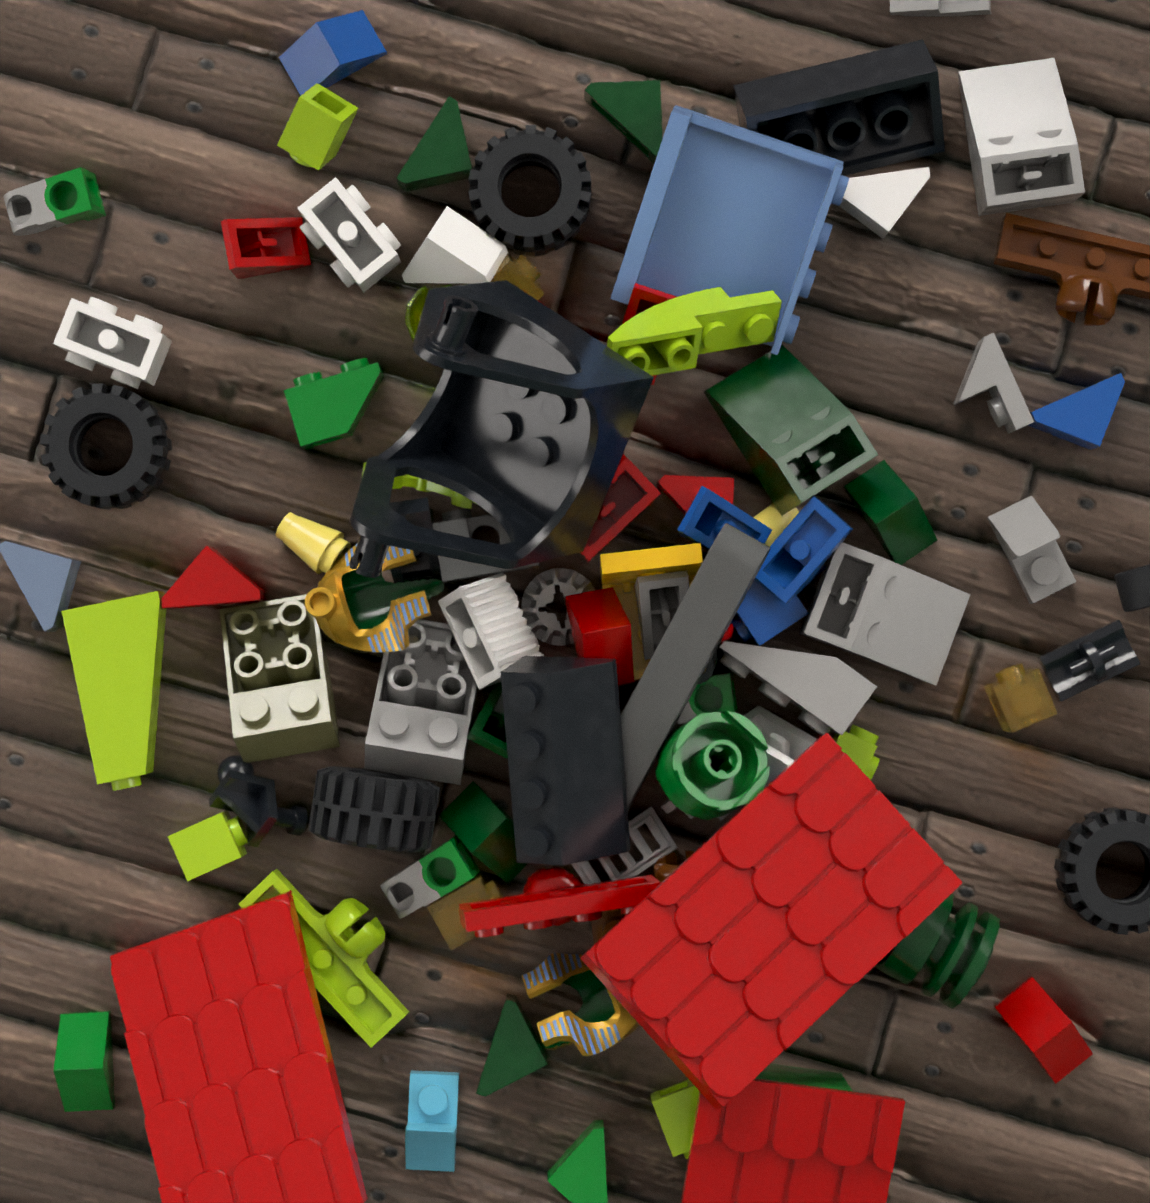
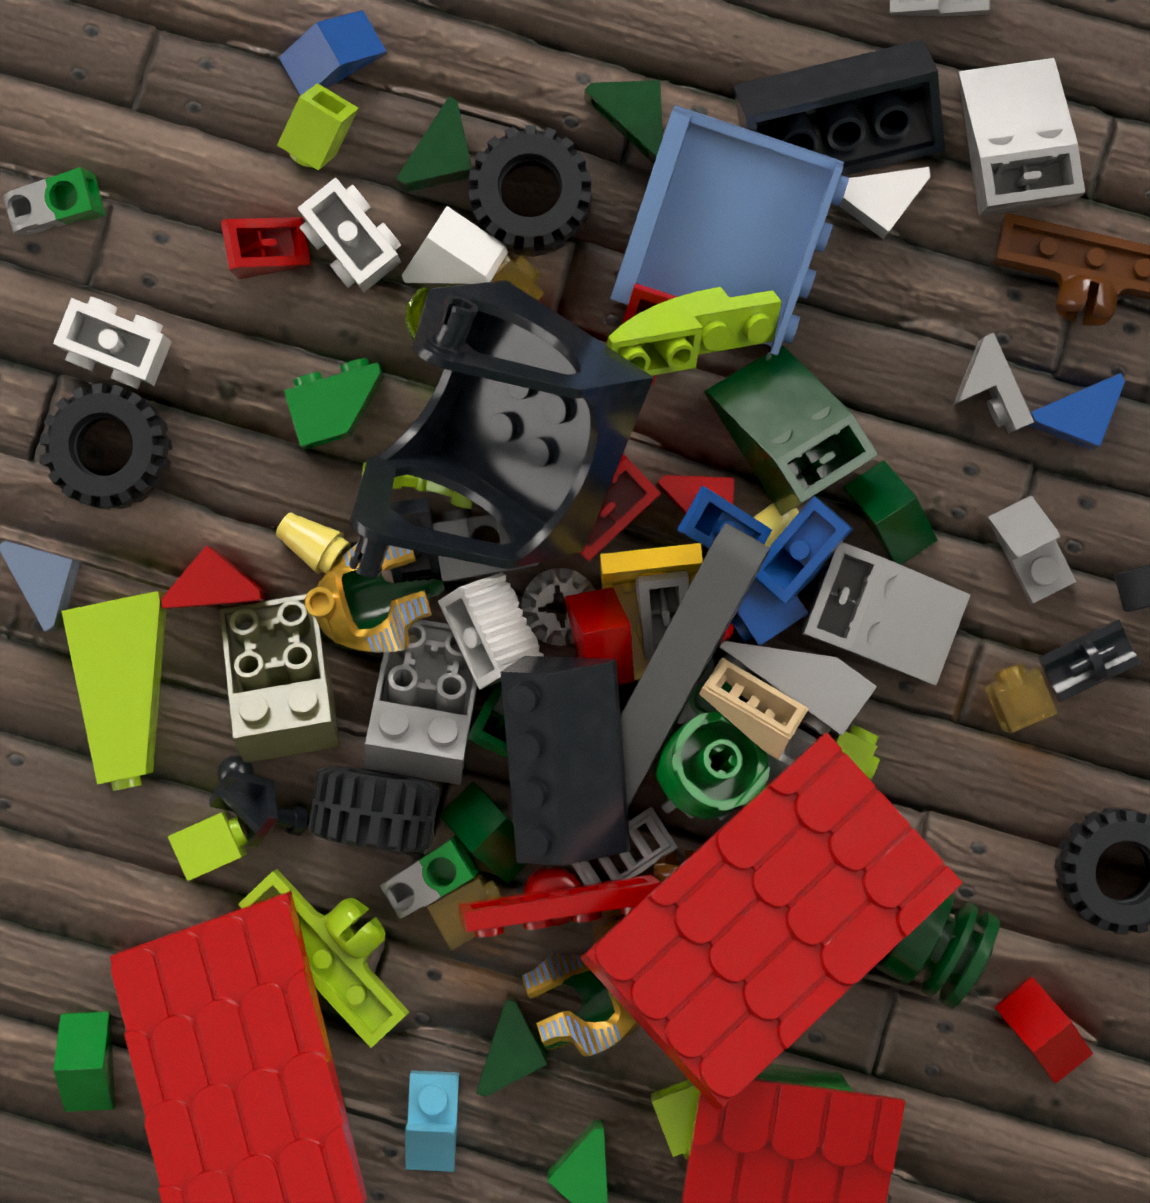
(778, 716): none -> tan slope

